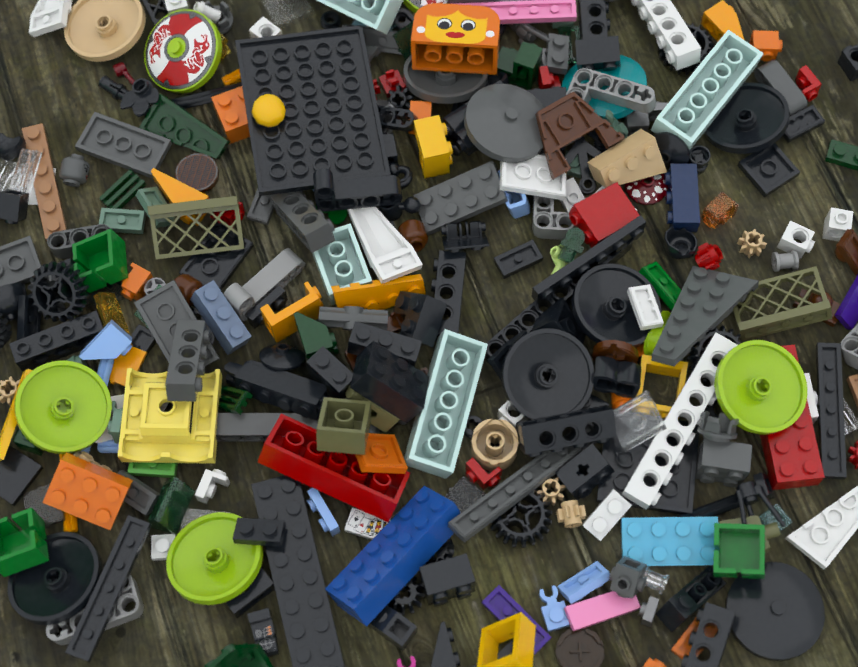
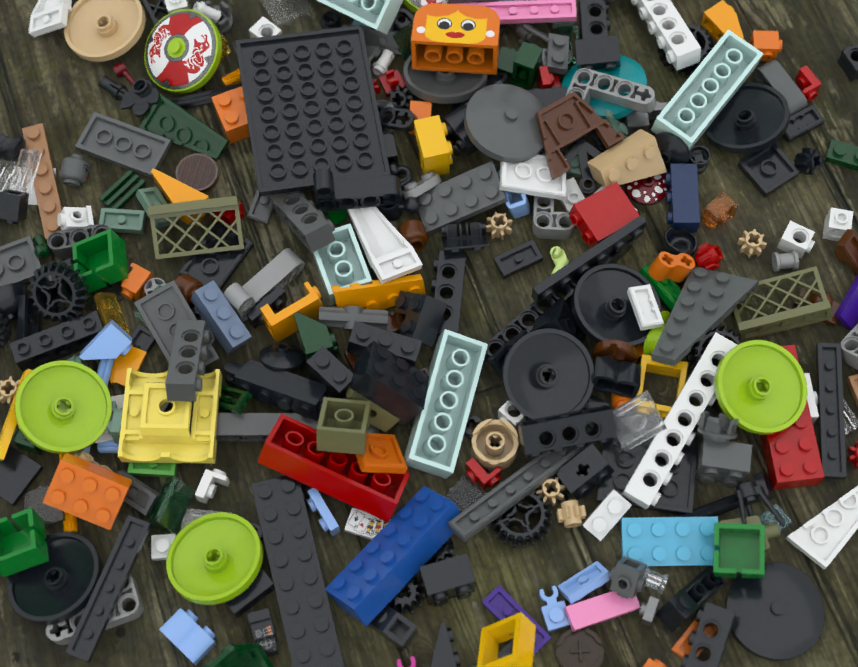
(41, 248): none -> dark green arm
(75, 217): none -> white brick
(188, 635): none -> light blue brick
(259, 532): black plate -> none
(268, 110): yellow hair -> none
(380, 67): none -> white pin
(415, 188): none -> light grey plate
(499, 225): none -> tan gear
(571, 244): clear green hips -> none
(671, 267): none -> orange axle
(808, 161): none -> black gear

